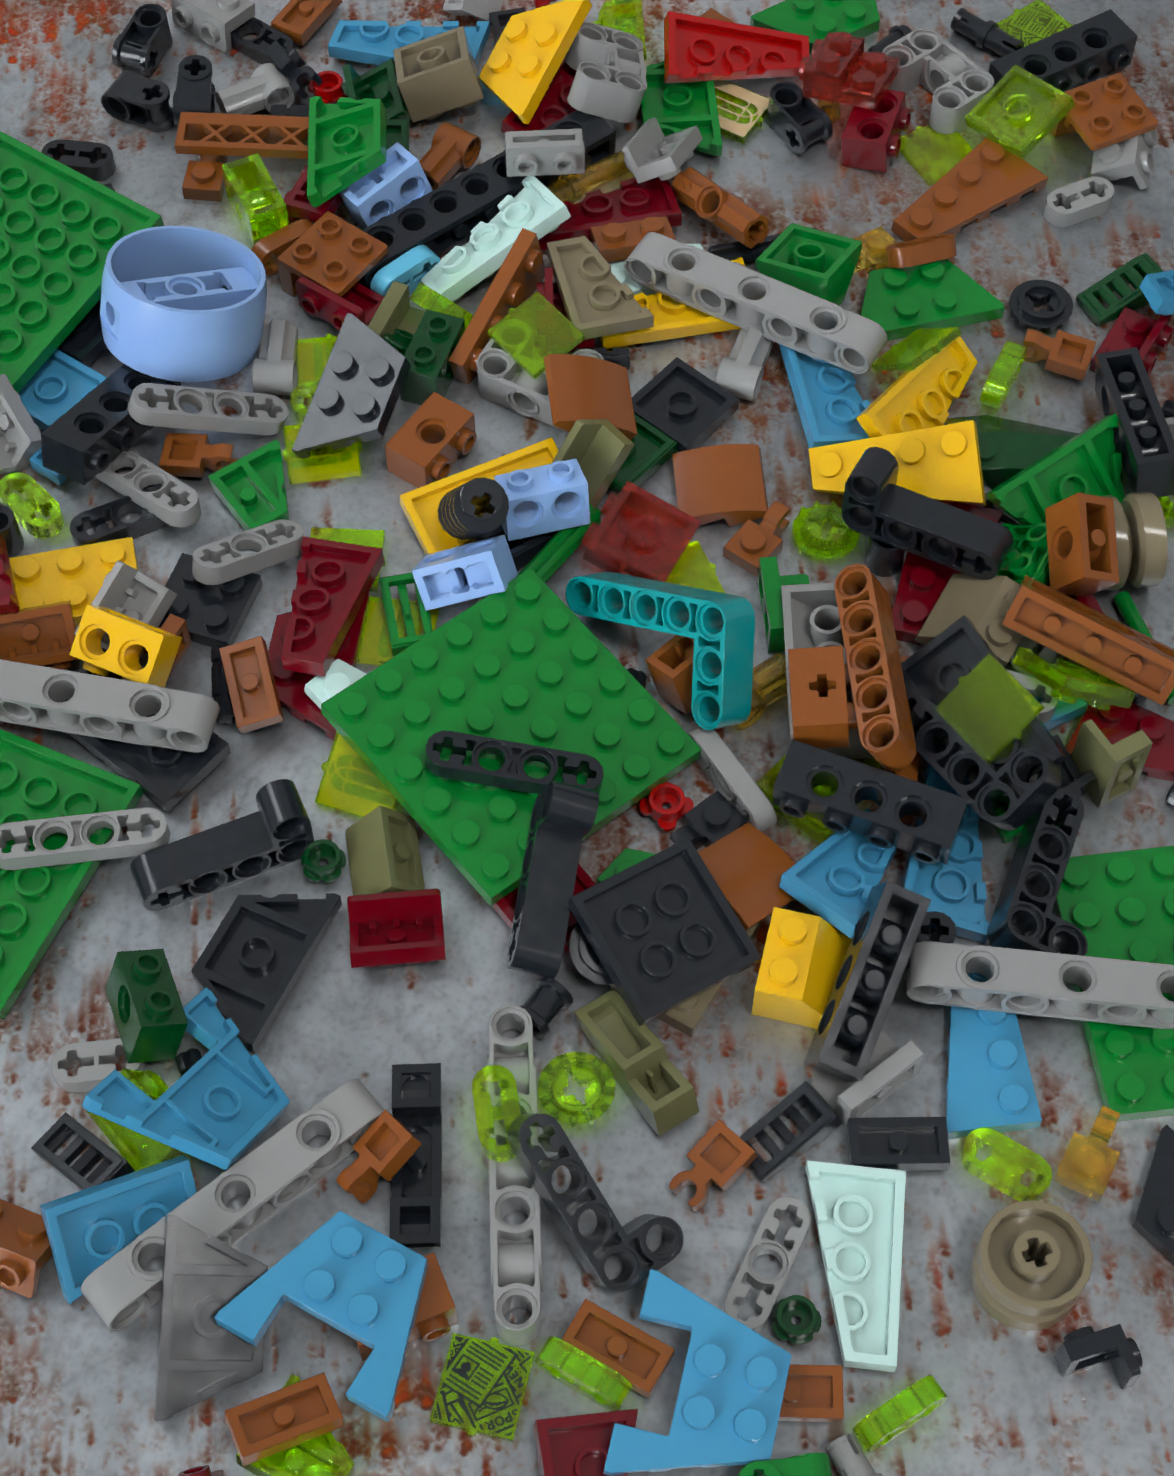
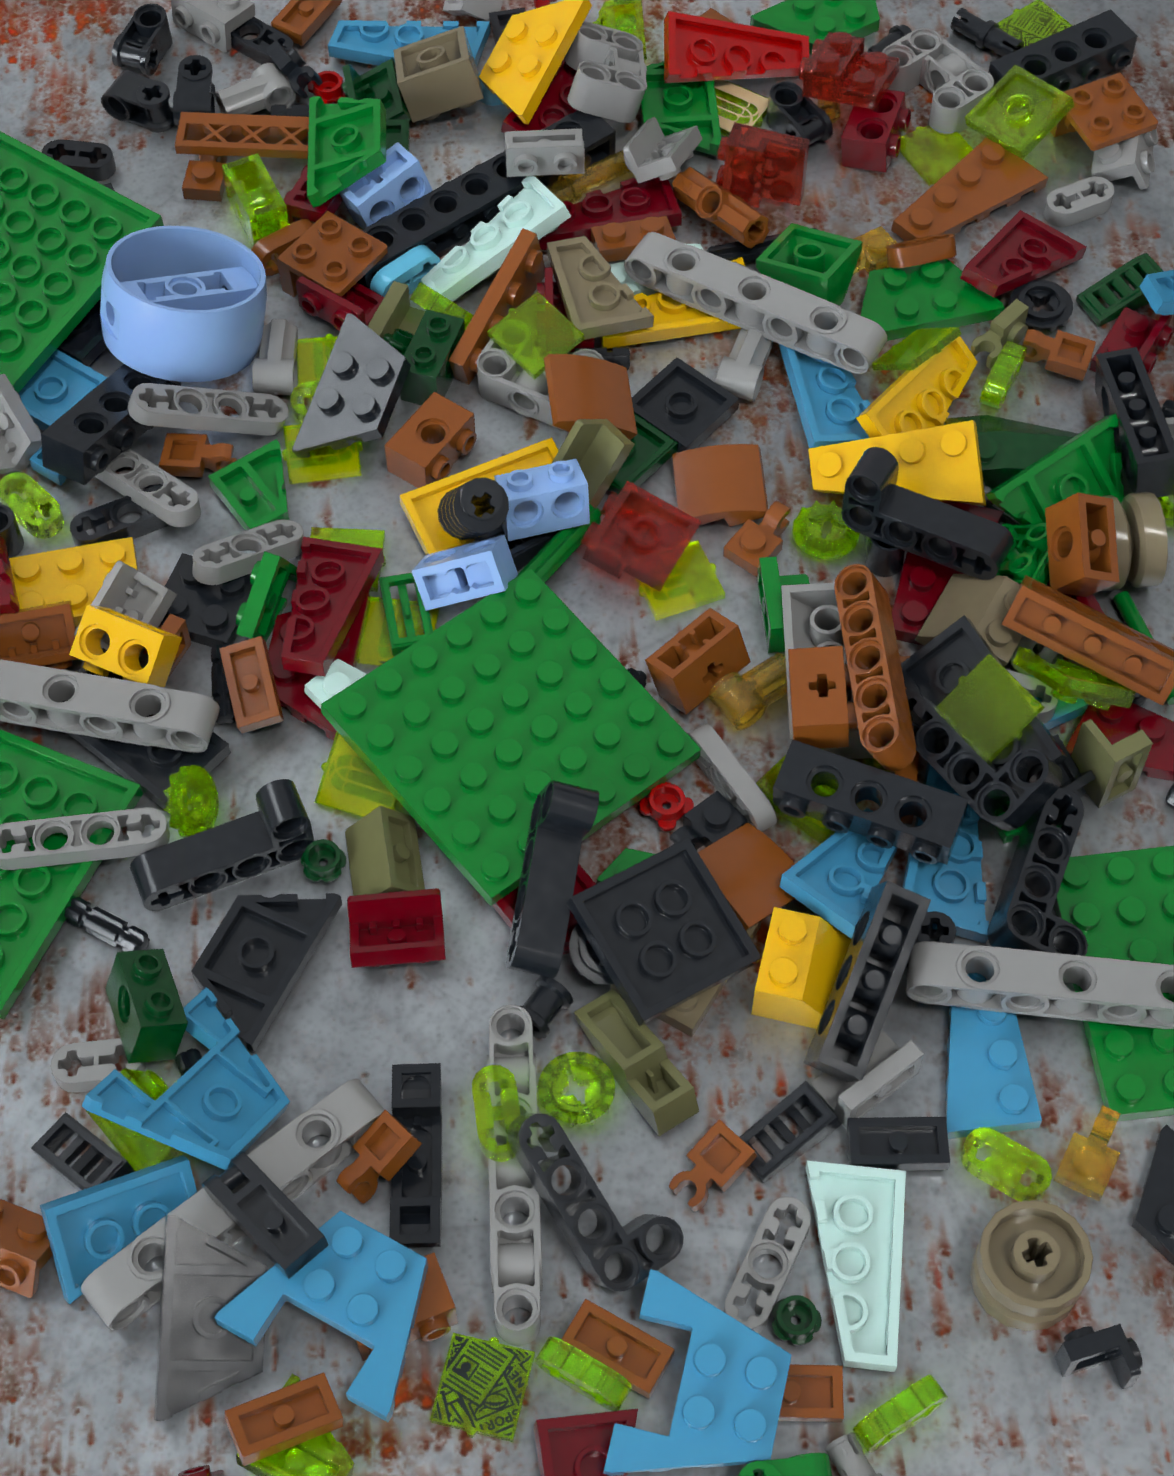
(105, 926): none -> black axle
(203, 800): none -> clear neon green gear
(265, 601): none -> green wing
(266, 1215): none -> black plate
(448, 153): dark orange piece -> none
(515, 758): black beam -> none
(716, 620): teal beam -> none
(763, 165): none -> clear red plate
(1006, 326): none -> olive plate
(1019, 255): none -> dark red wing

